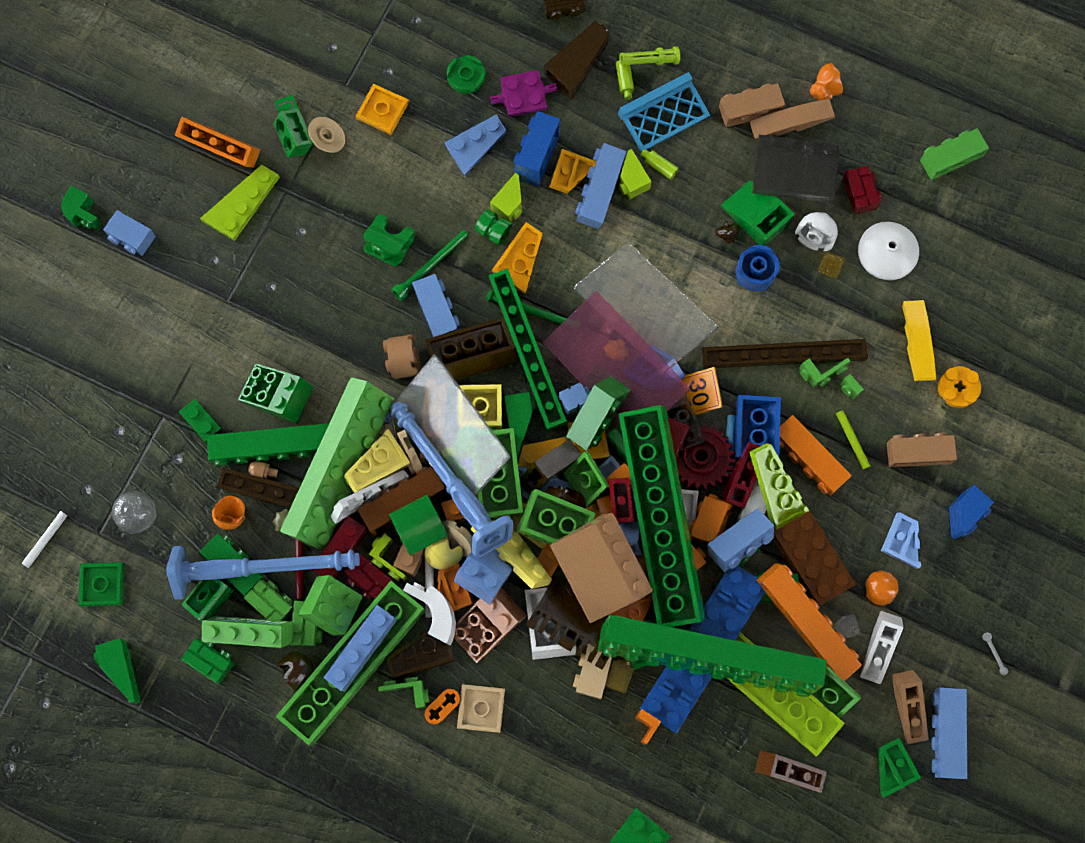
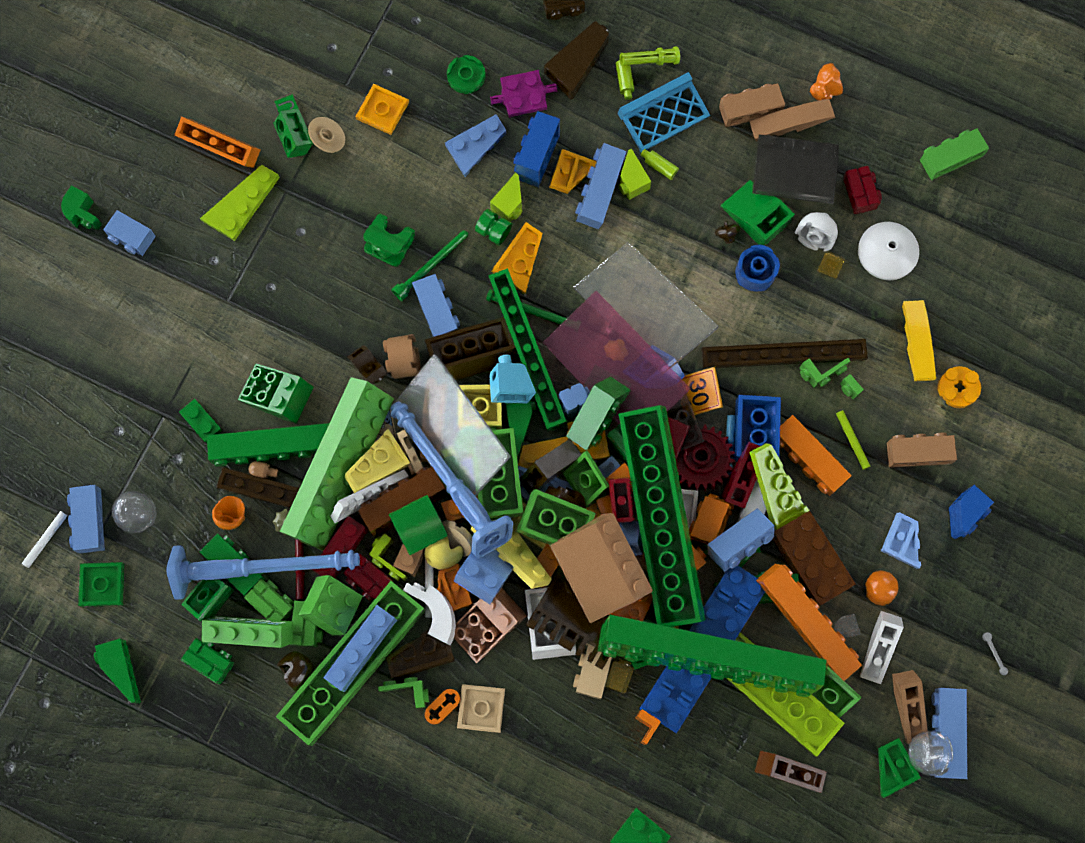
(86, 519): none -> medium blue brick
(367, 365): none -> dark brown brick
(510, 382): none -> medium azure torso
(930, 753): none -> clear cylinder

